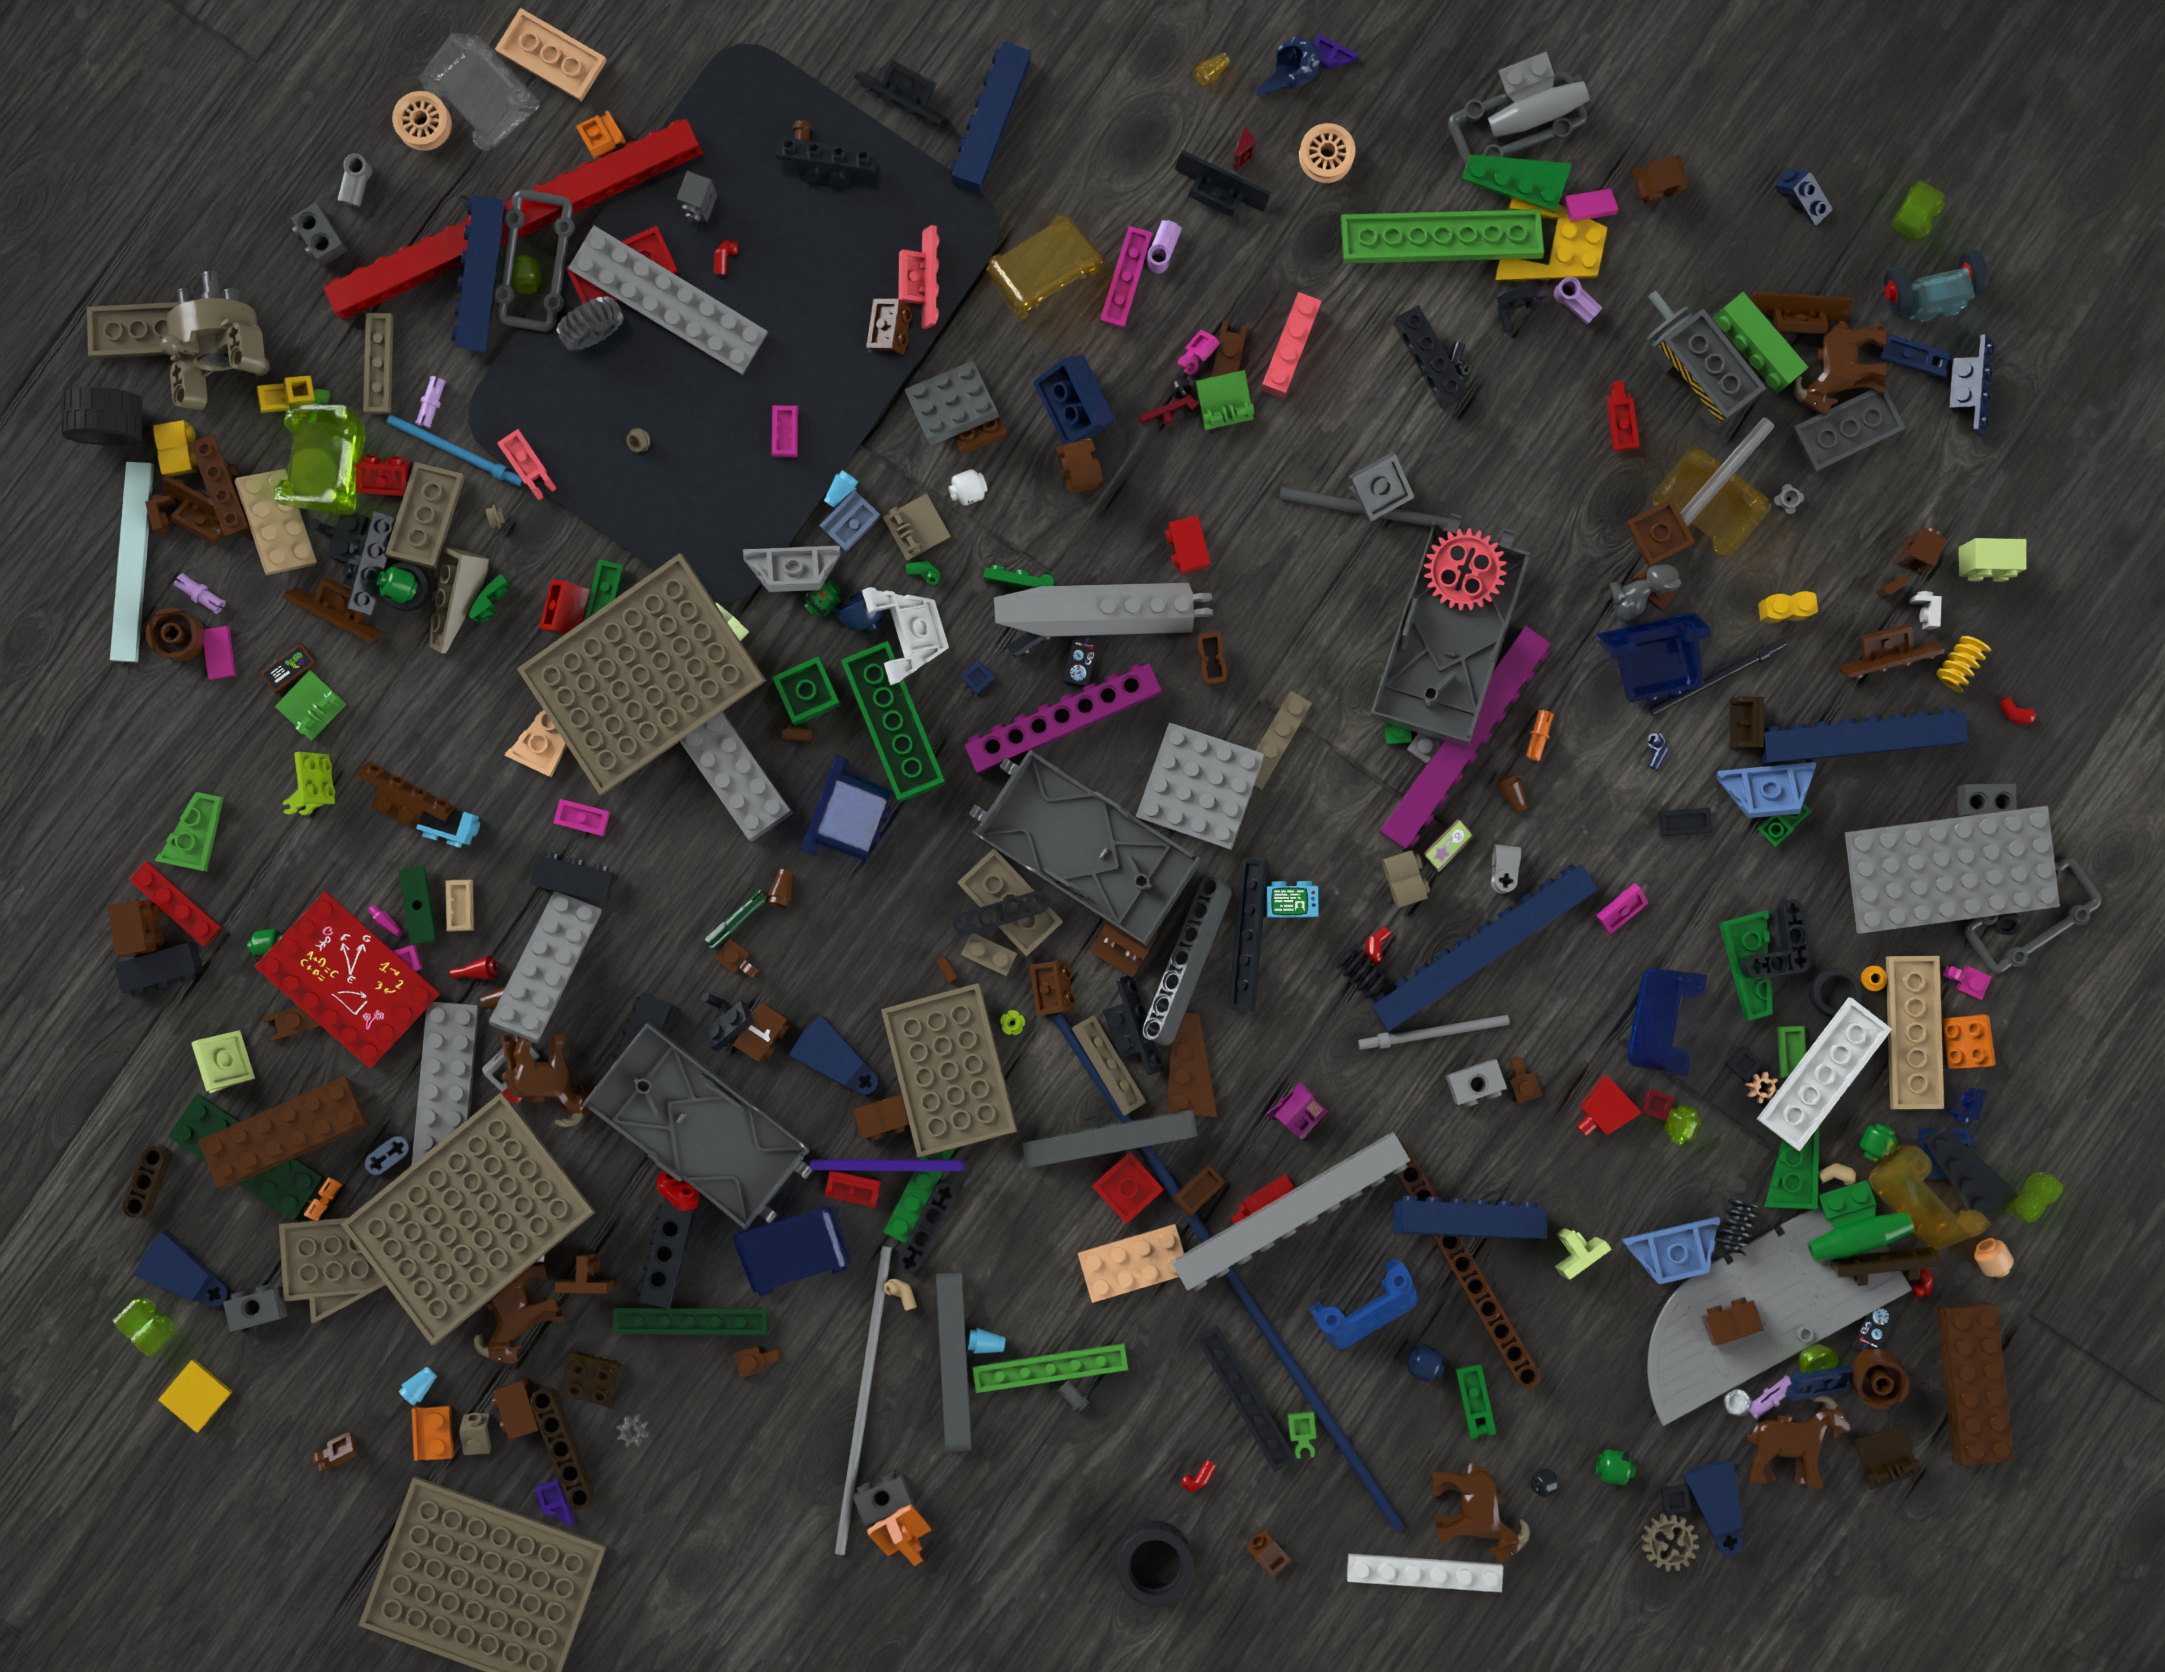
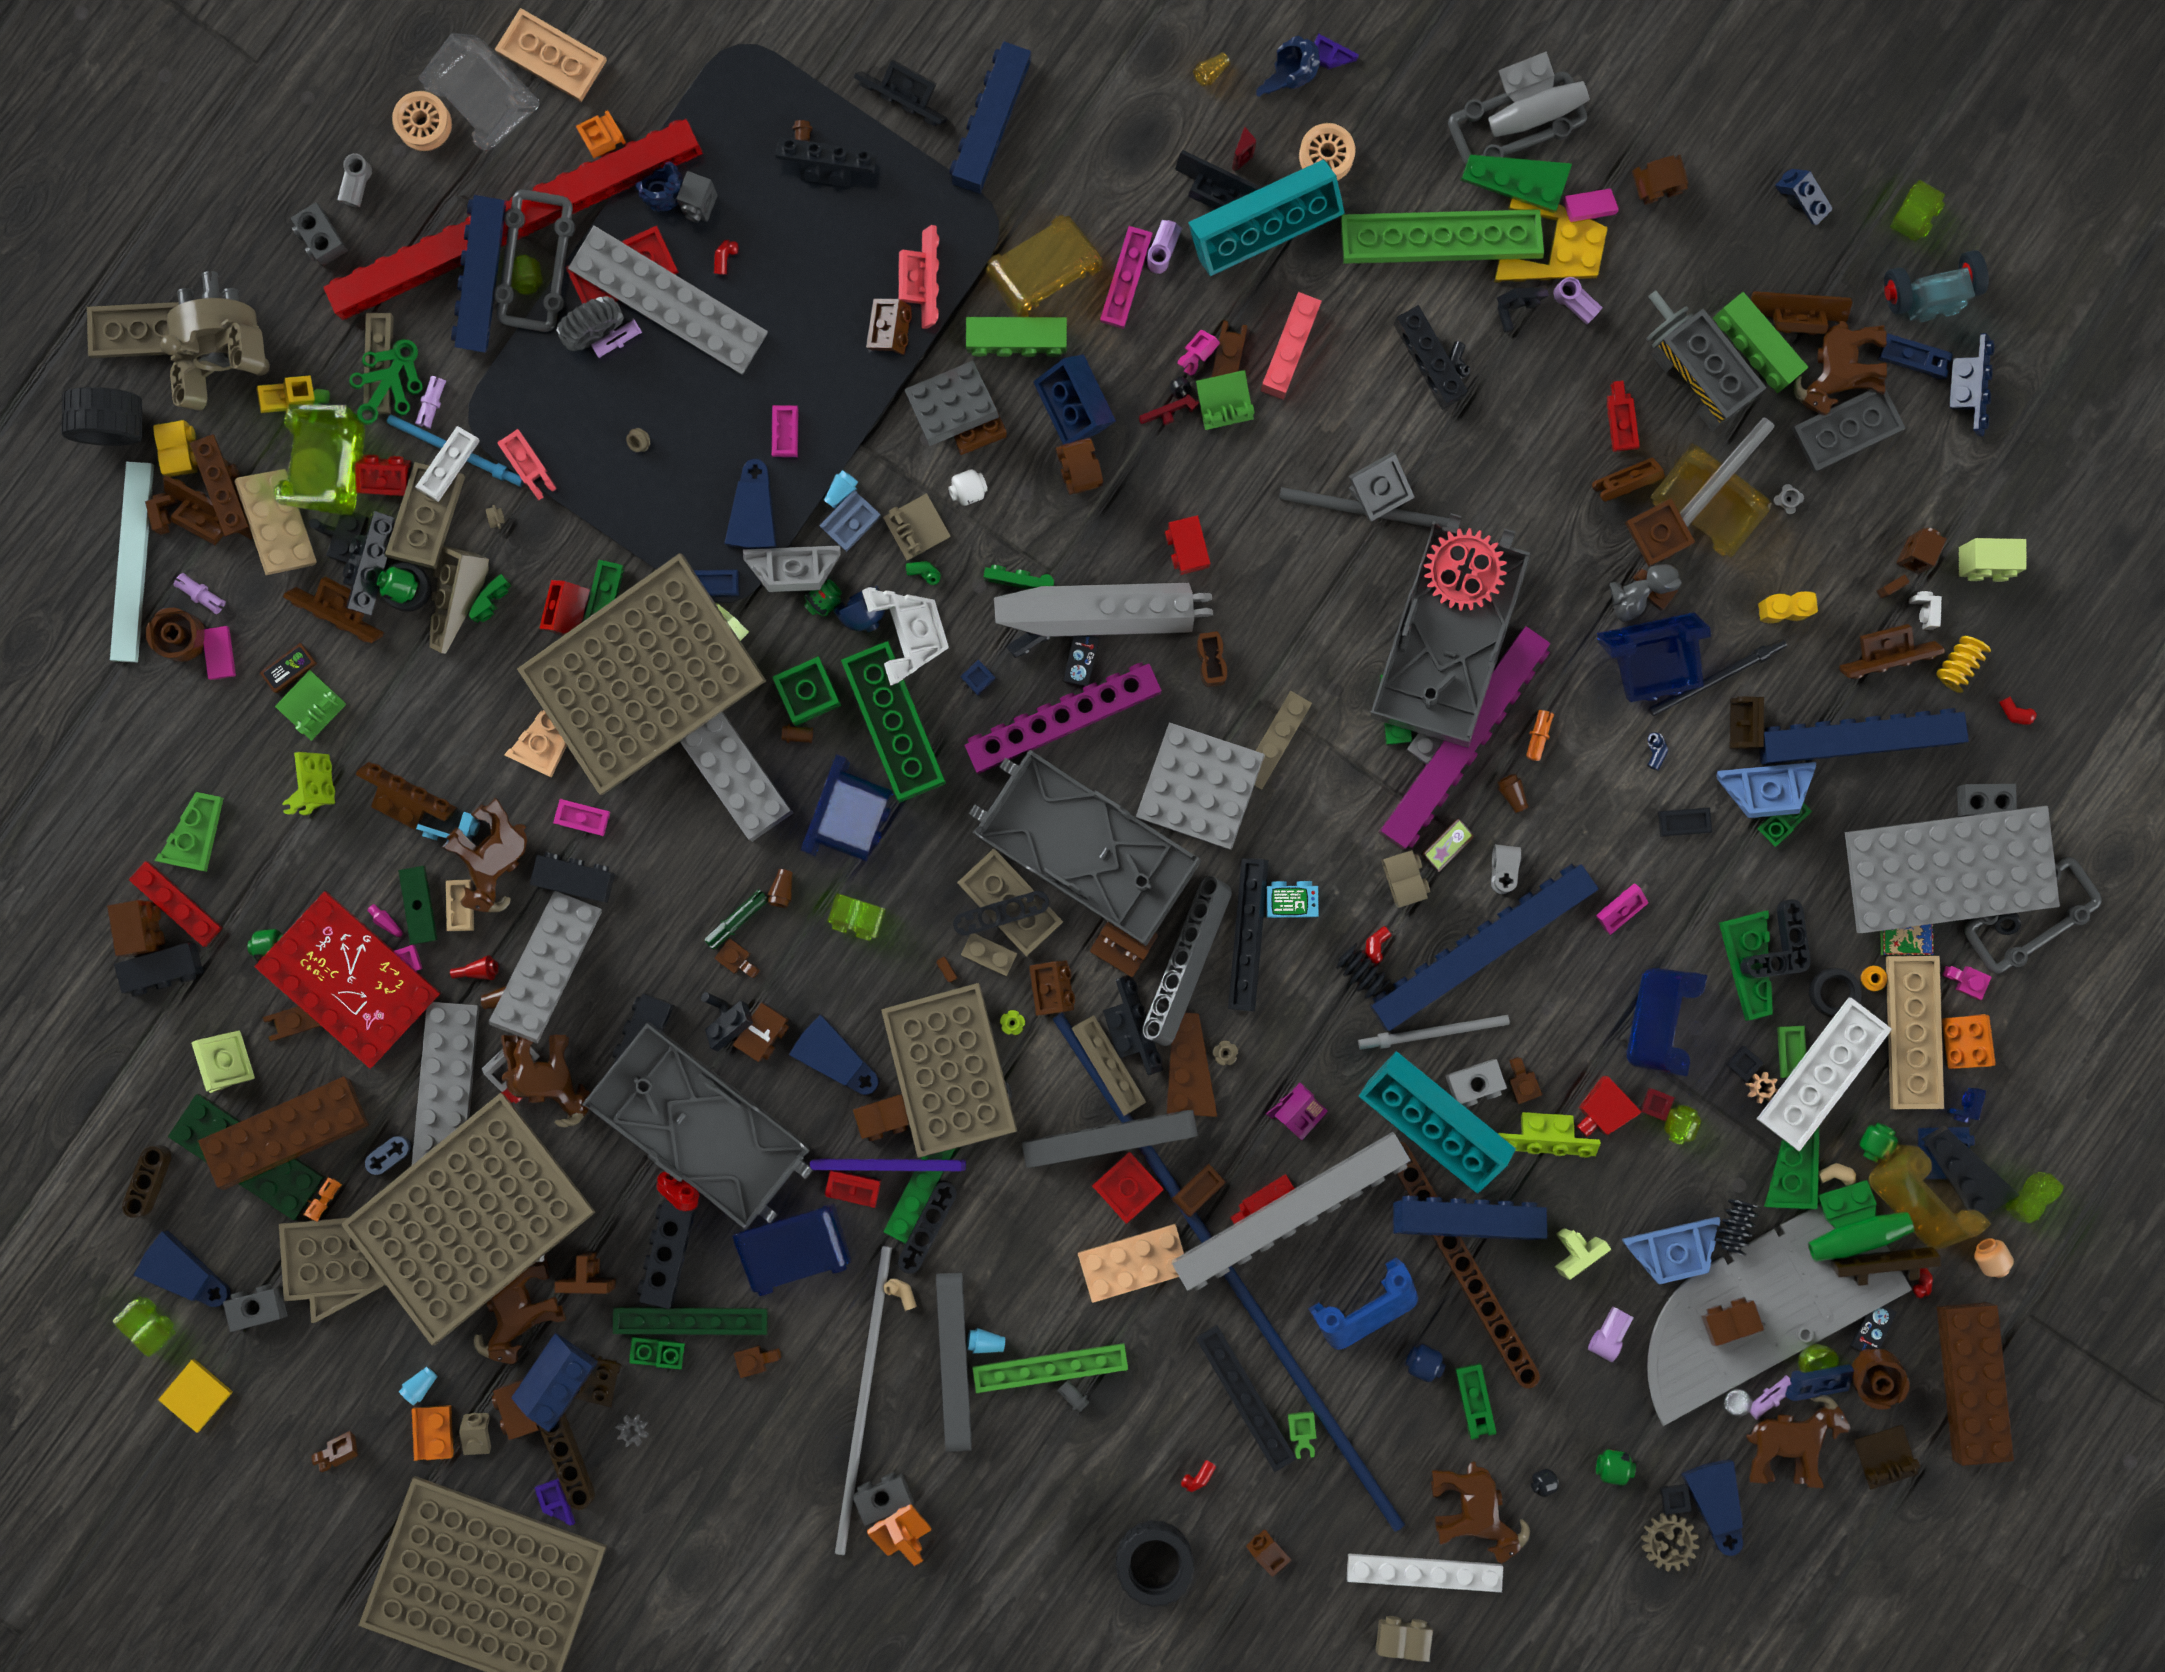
(388, 378): none -> green plant
(447, 463): none -> white tile
(489, 859): none -> reddish brown animal
(553, 1382): none -> dark blue slope
(632, 330): none -> lavender pin
(656, 1352): none -> green slope
(661, 188): none -> dark blue hair
(719, 582): none -> dark blue tile
(752, 514): none -> dark blue piece
(856, 916): none -> clear neon green brick
(1016, 335): none -> bright green brick
(1220, 1057): none -> dark tan plate
(1267, 217): none -> teal brick
(1403, 1639): none -> dark tan brick
(1437, 1122): none -> teal brick
(1550, 1135): none -> lime bracket
(1608, 1339): none -> lavender piece
(1629, 479): none -> reddish brown hinge
(1908, 941): none -> tile

